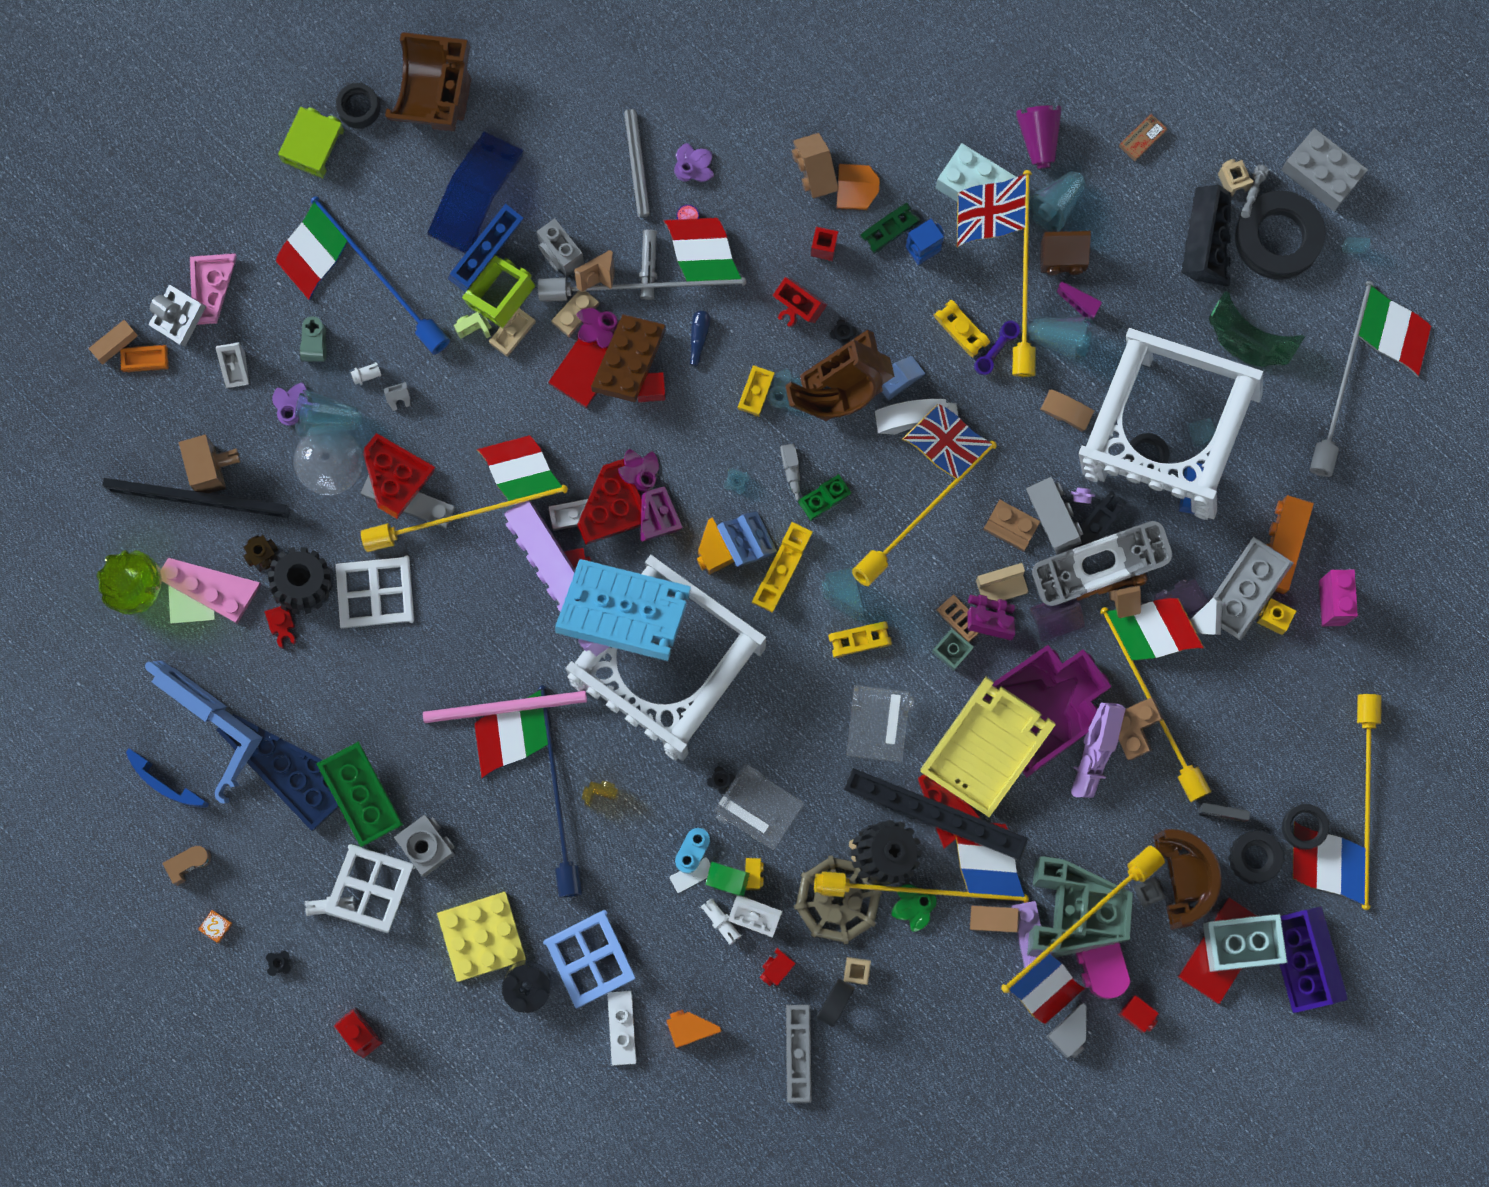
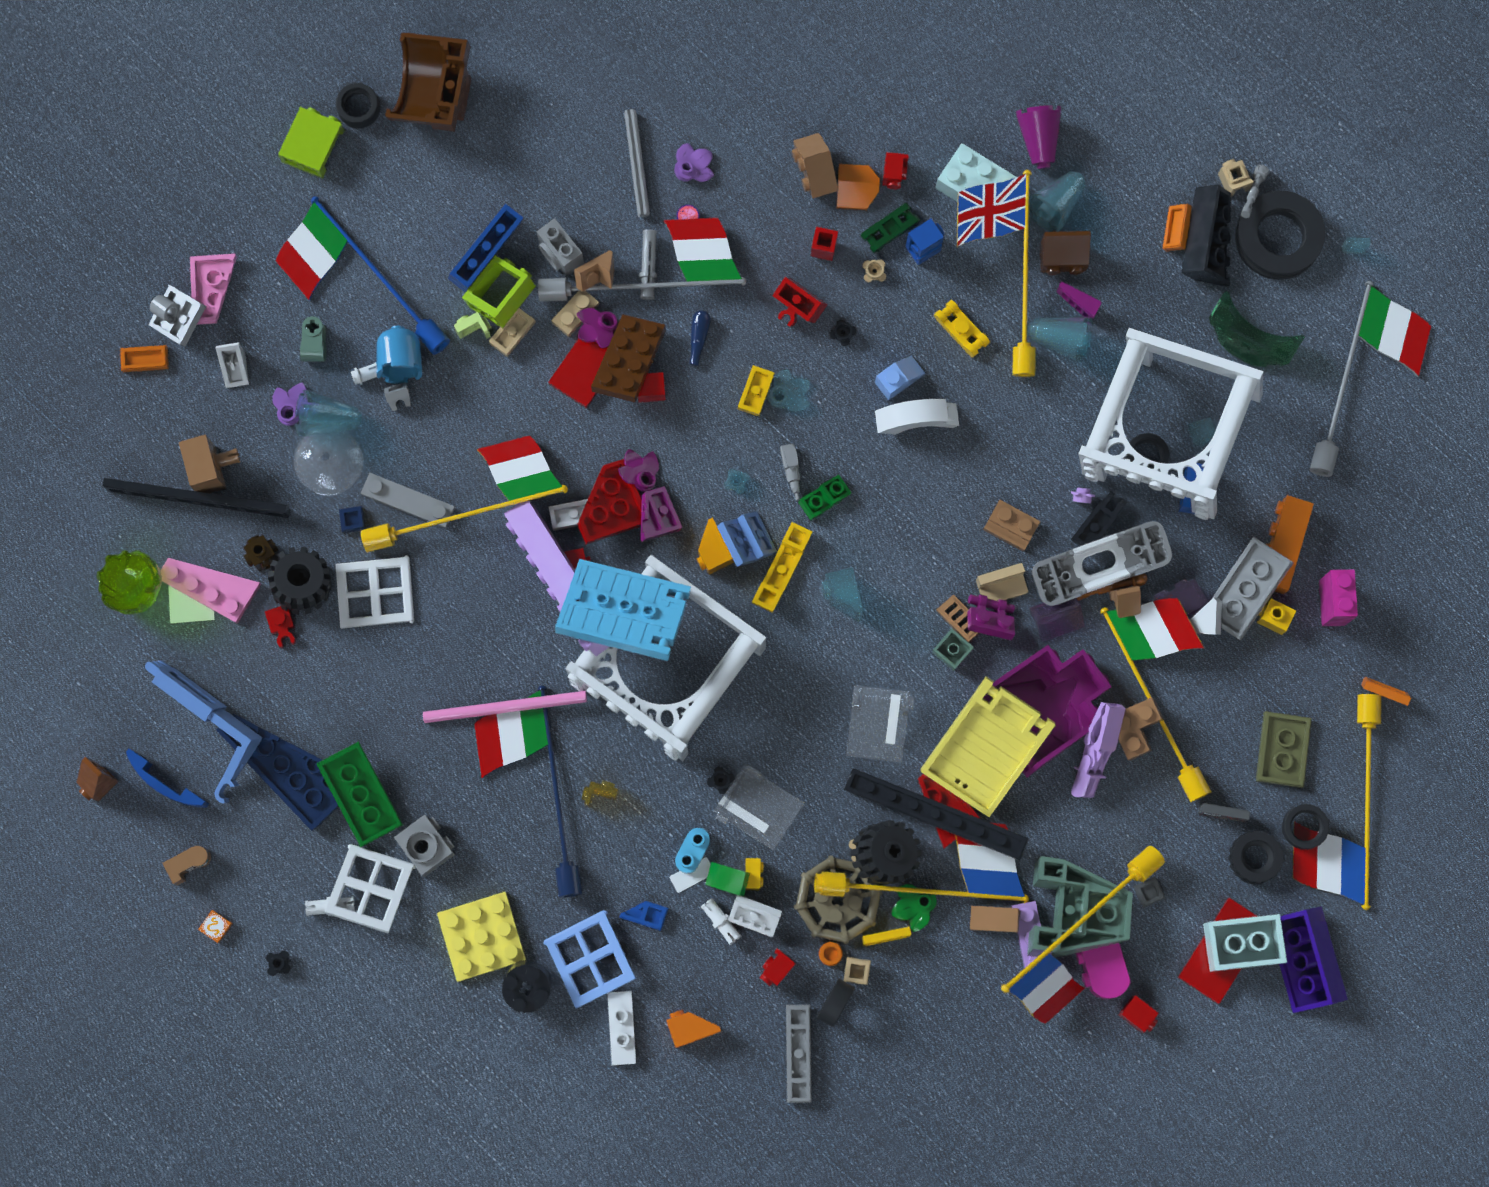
(94, 780): none -> dark orange slope
(113, 342): medium nougat tile -> none
(352, 519): none -> dark blue tile
(357, 1033): red torso -> none
(394, 474): red plate -> none
(398, 355): none -> dark azure cylinder
(473, 190): clear blue windscreen -> none
(647, 914): none -> blue tile
(830, 954): none -> orange tile
(851, 372): reddish brown piece -> none
(860, 639): yellow plate -> none
(874, 264): none -> tan plate
(886, 936): none -> yellow tile
(895, 170): none -> red brick
(950, 448): flag -> none
(1007, 332): dark purple bar -> none
(1055, 515): light grey brick -> none
(1067, 409): medium nougat slope -> none
(1070, 1033): light grey slope -> none
(1143, 137): tile -> none
(1177, 227): none -> orange tile
(1192, 876): reddish brown piece -> none
(1283, 749): none -> olive tile
(1324, 169): light grey brick -> none
(1386, 691): none -> orange tile

